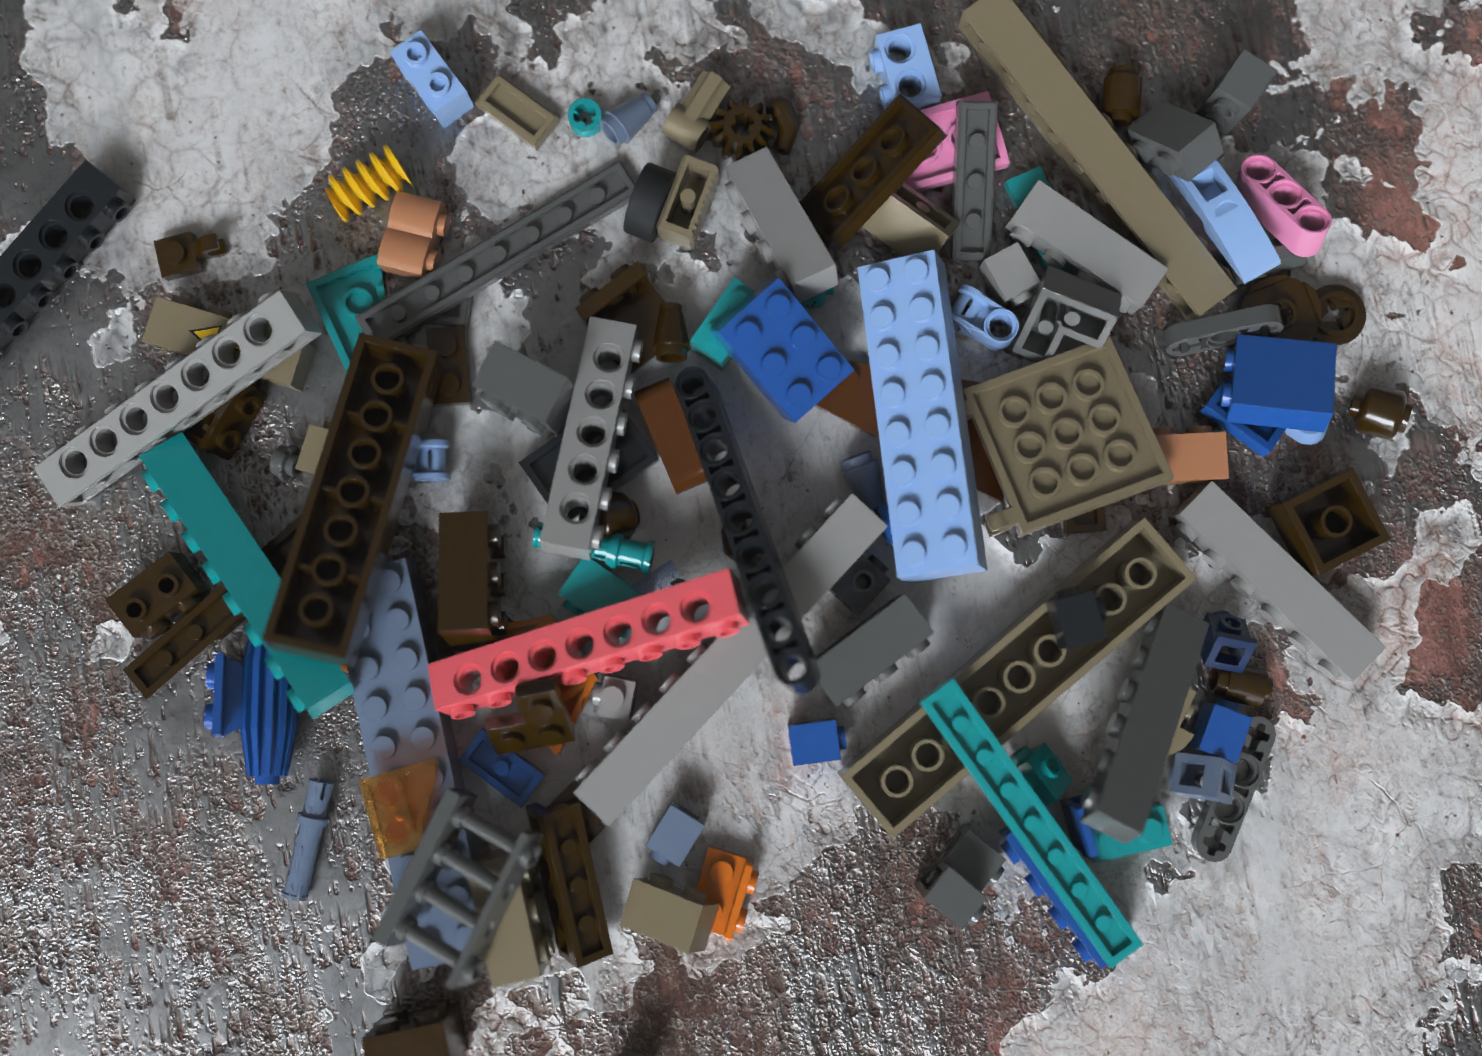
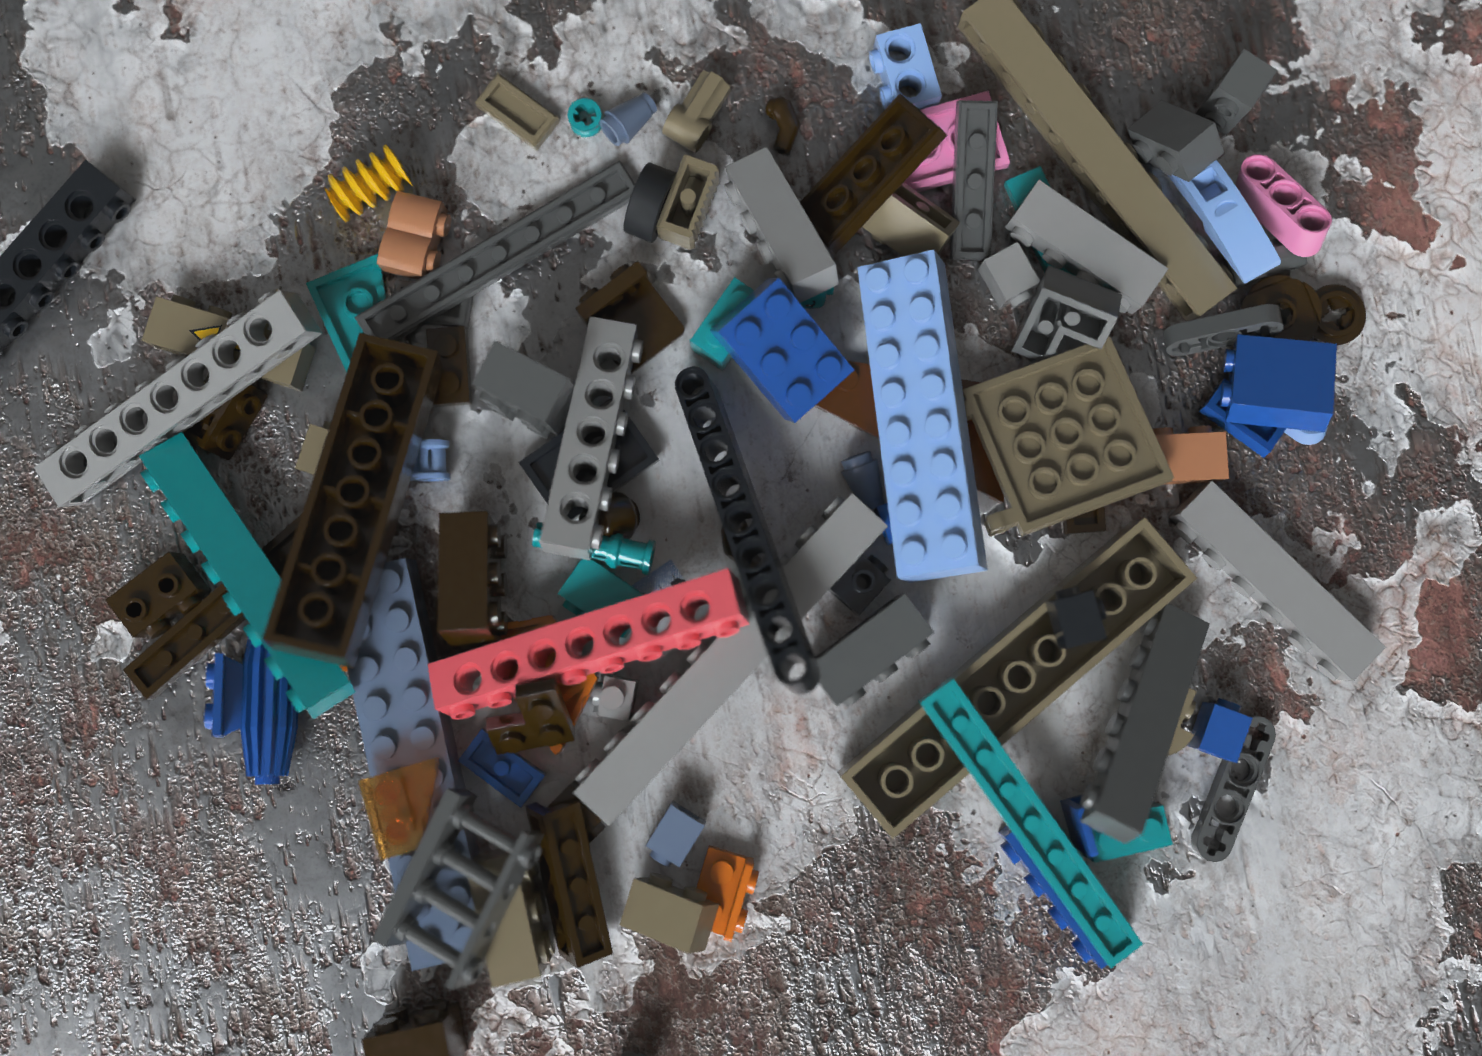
(184, 253): dark brown plate -> none
(284, 462): dark grey plate -> none
(308, 838): sand blue pin -> none
(432, 79): light blue brick -> none
(671, 334): dark brown cone -> none
(671, 434): reddish brown beam -> none
(739, 116): dark brown gear -> none
(816, 741): blue brick -> none
(958, 876): dark grey brick -> none
(979, 317): light blue piece -> none
(1042, 771): teal brick -> none
(1122, 94): dark brown brick -> none
(1217, 779): sand blue brick -> none
(1230, 632): dark blue brick -> none
(1244, 688): dark brown brick -> none
(1328, 522): dark brown brick -> none
(1380, 411): dark brown head -> none

